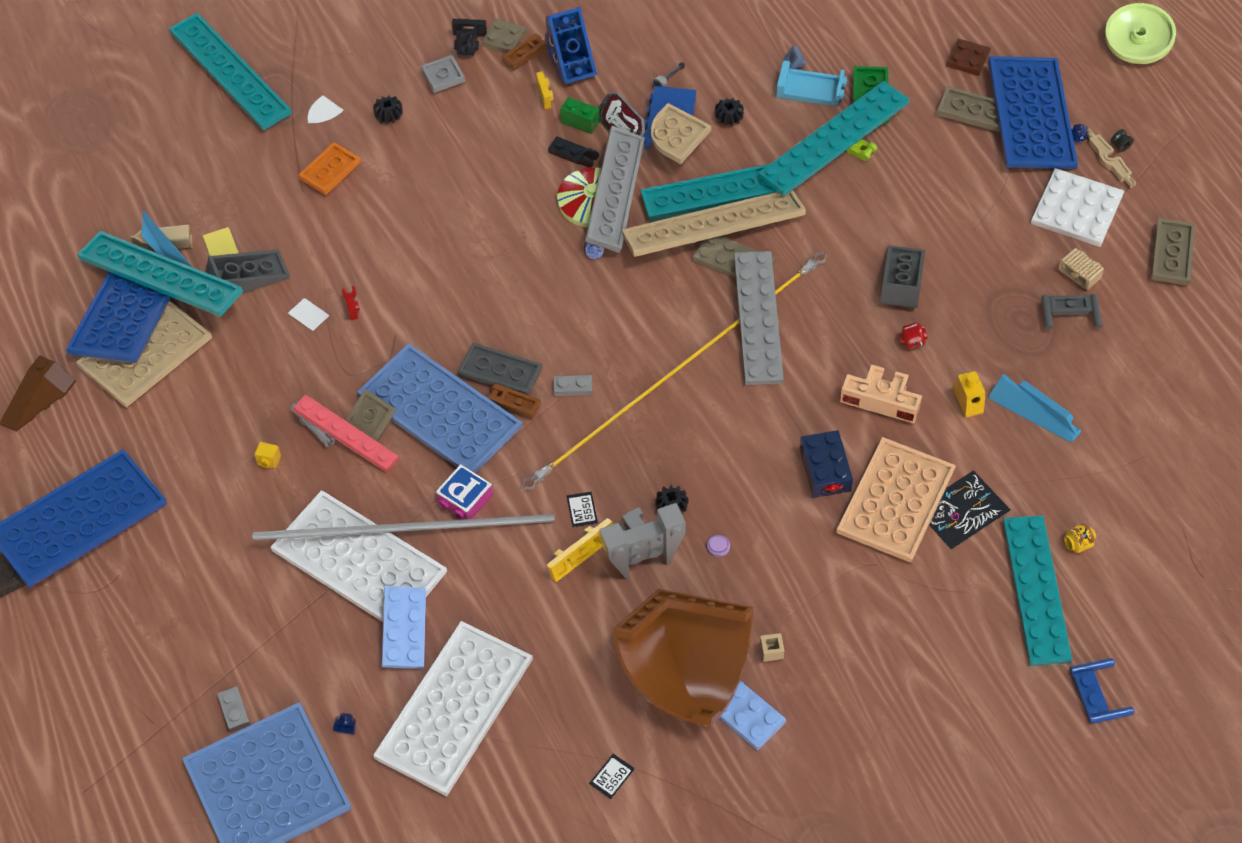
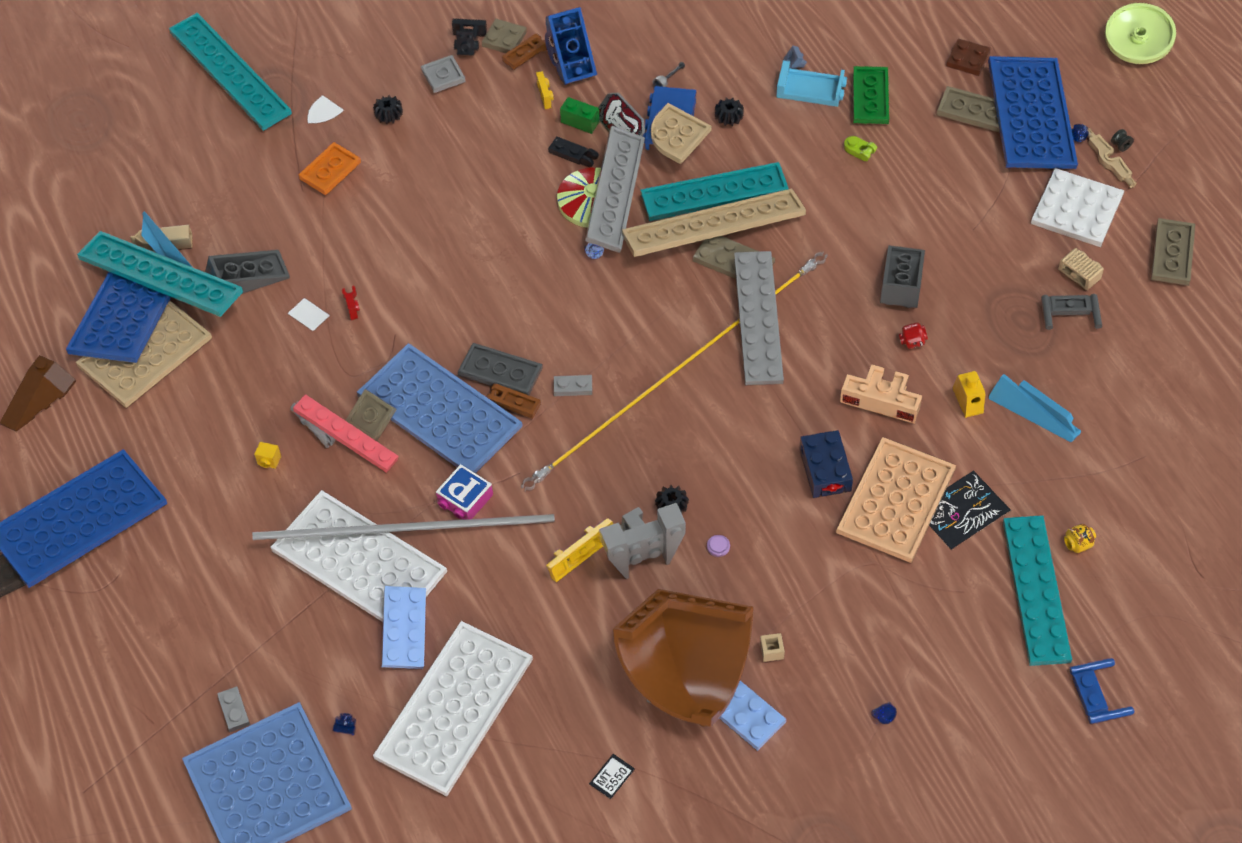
(220, 242): light yellow sticker -> none
(582, 509): sticker -> none
(833, 138): teal plate -> none
(885, 713): none -> clear blue plate

